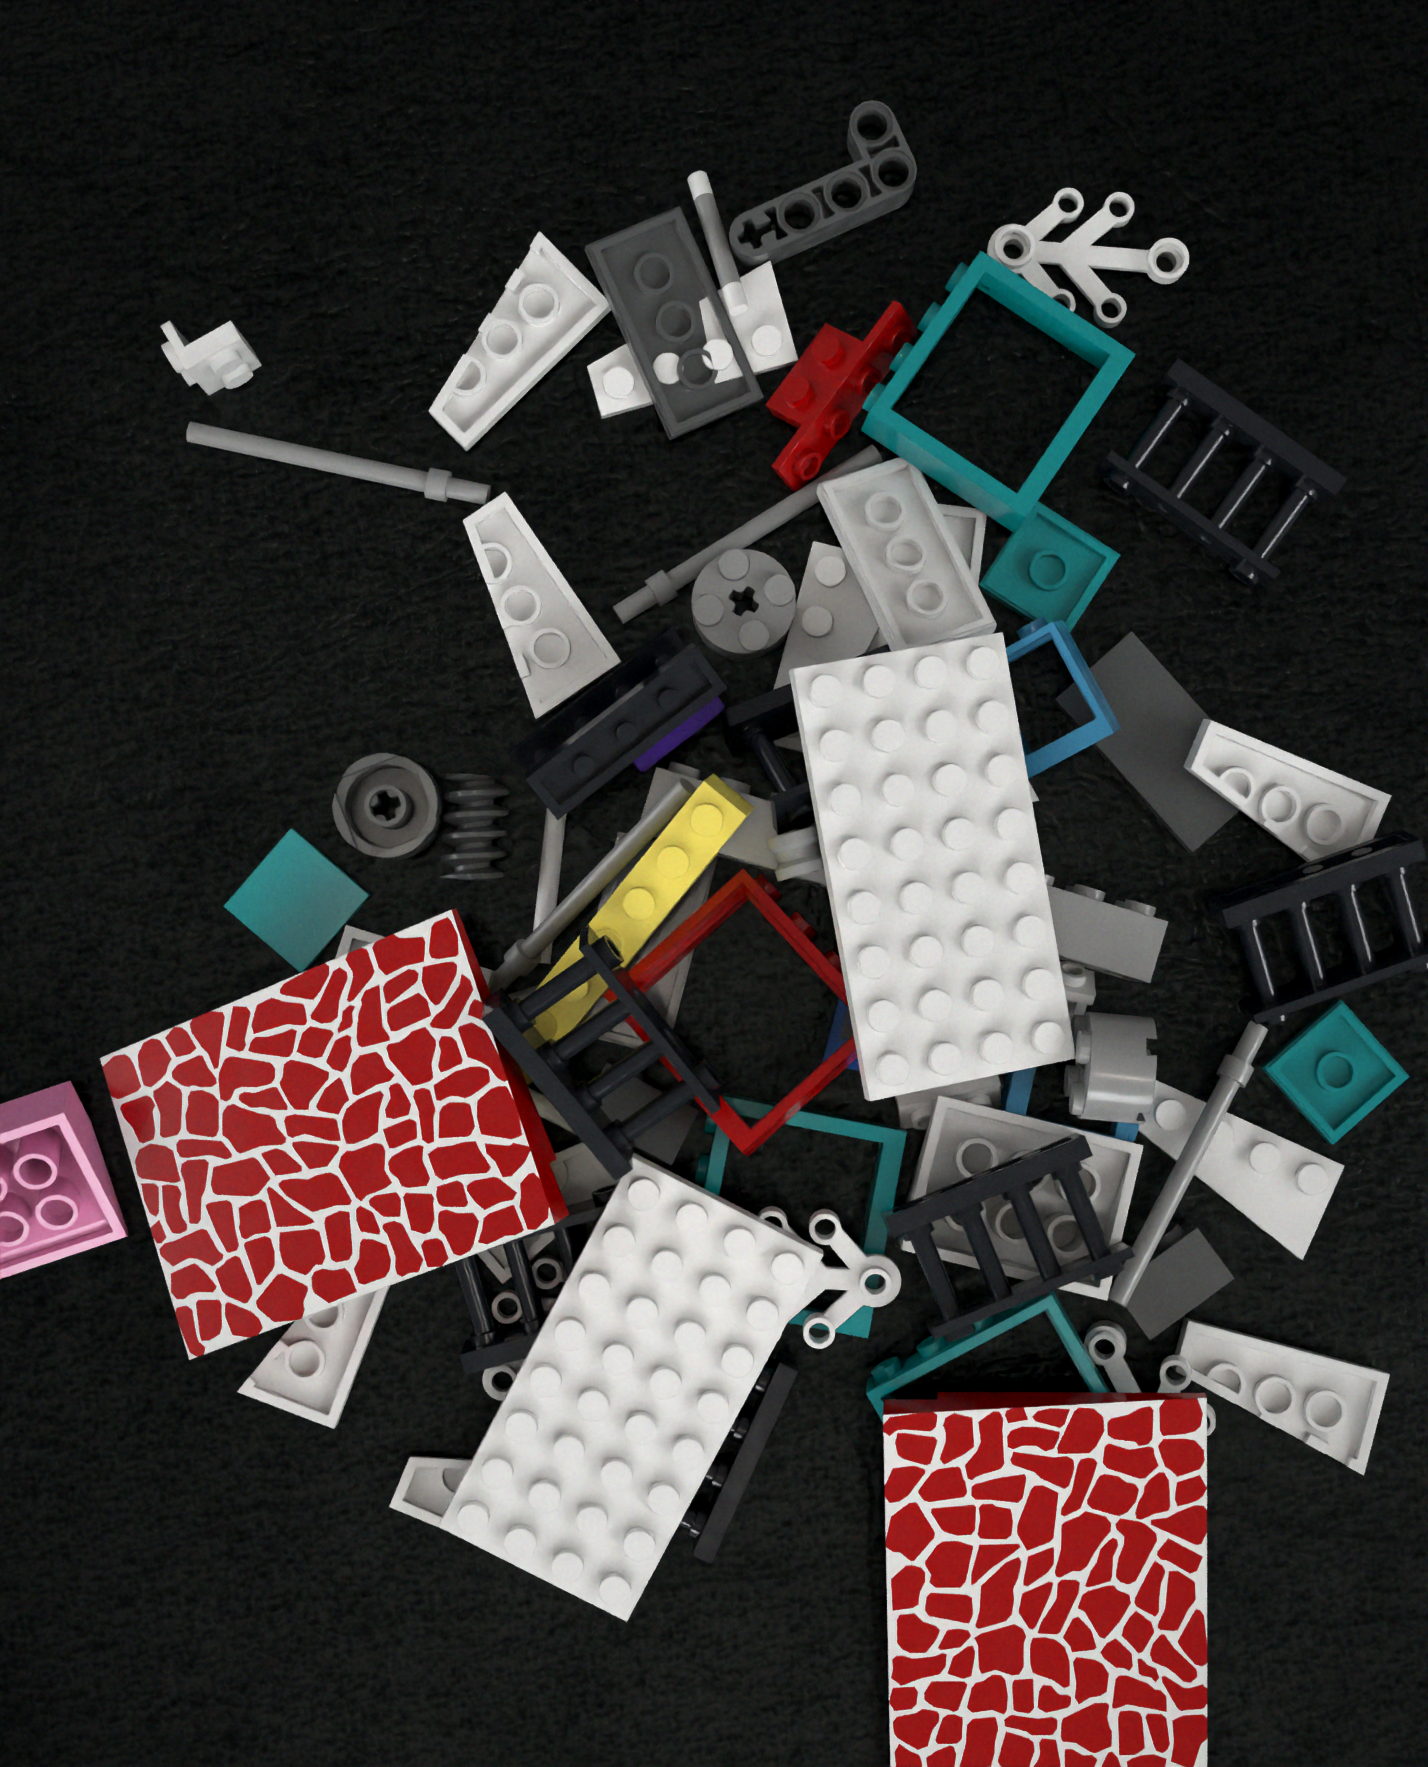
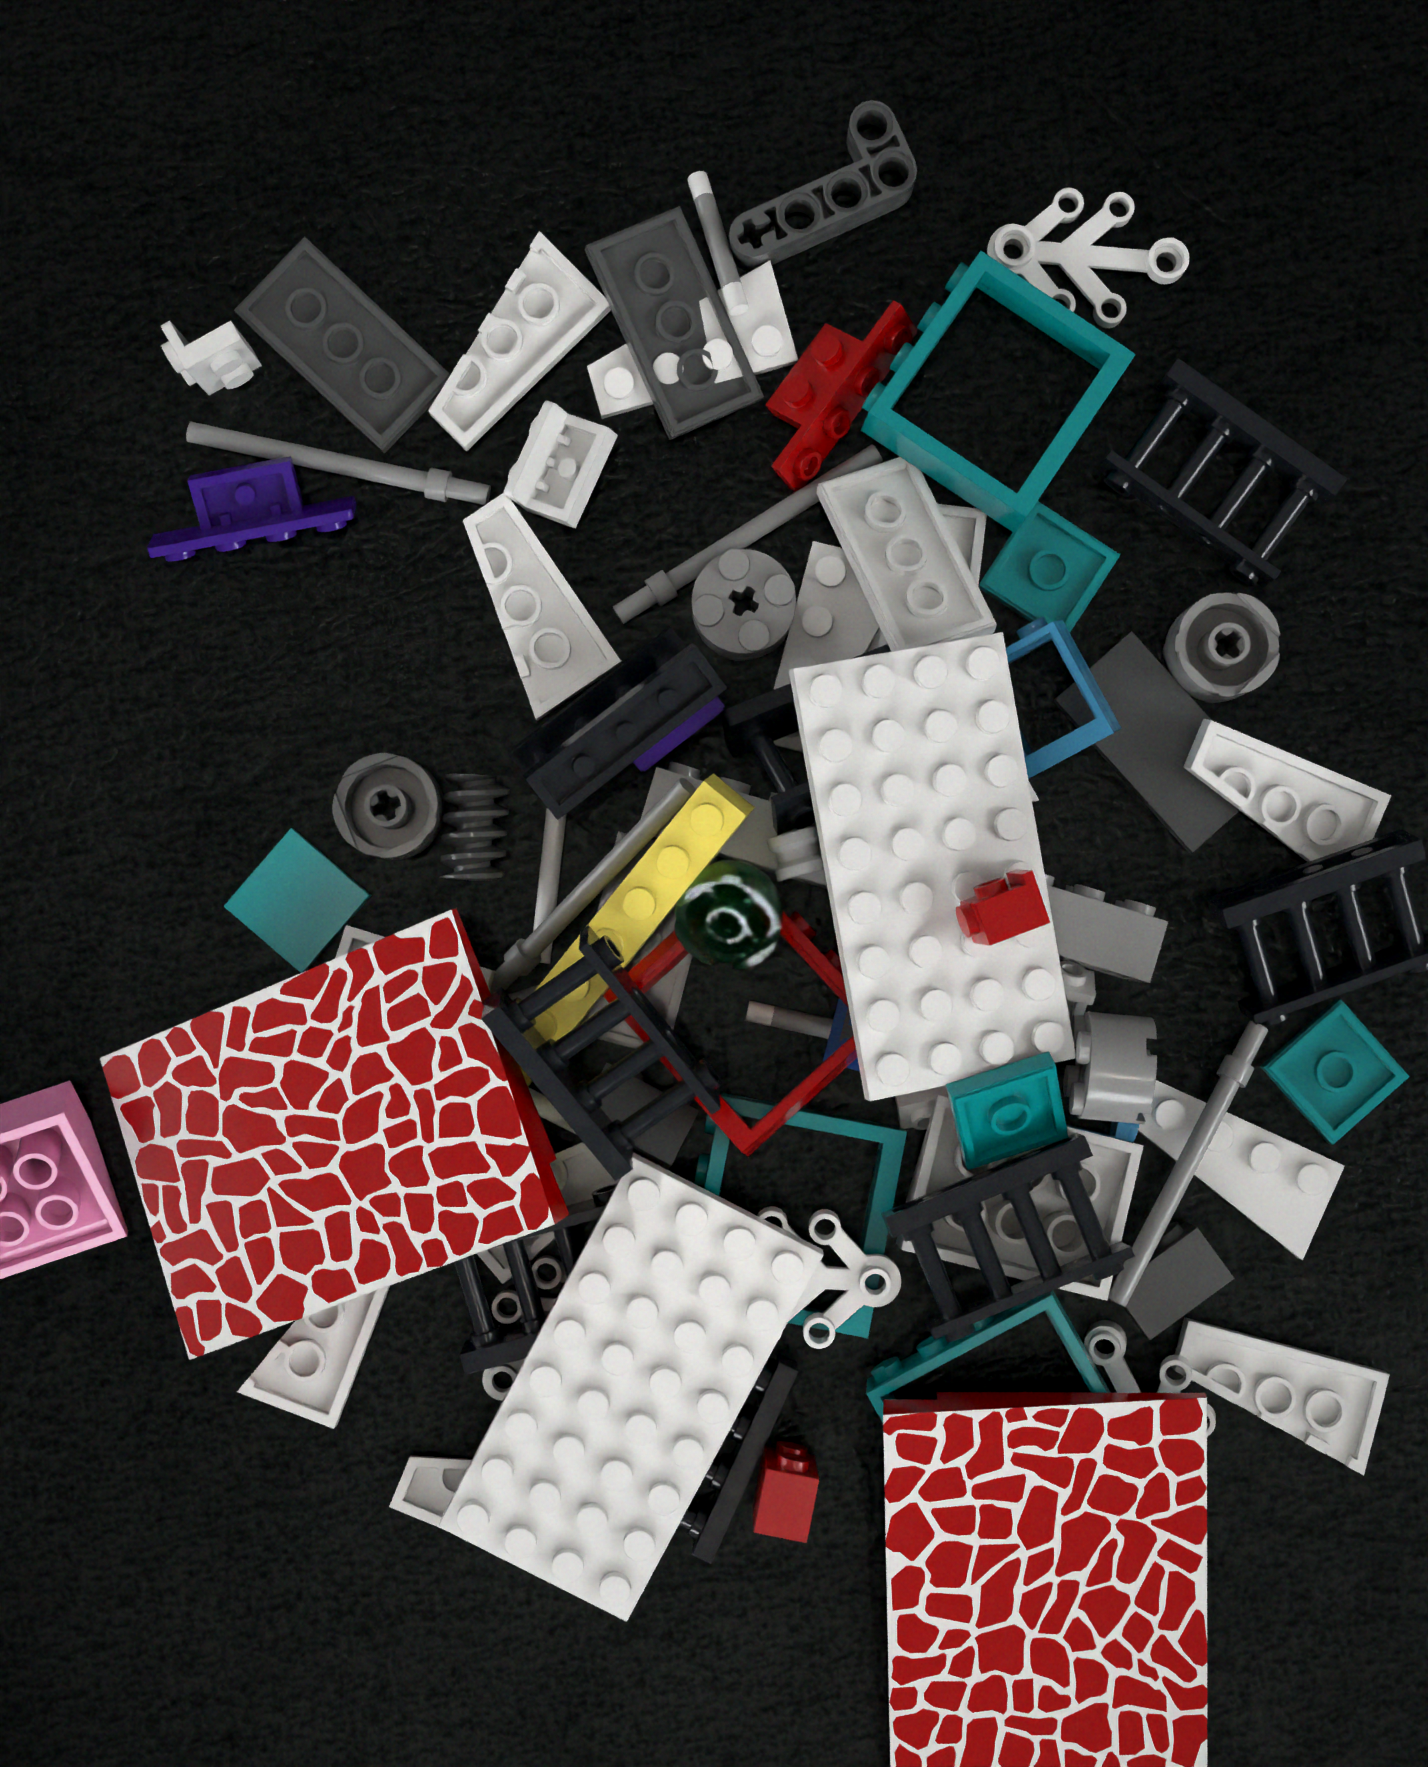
(248, 505): none -> dark purple bracket
(343, 344): none -> dark grey tile
(559, 465): none -> white bracket
(730, 915): none -> clear green cylinder
(785, 1492): none -> red brick
(789, 1019): none -> light grey bar
(1002, 908): none -> red brick
(1007, 1110): none -> teal tile
(1248, 659): none -> light grey brick

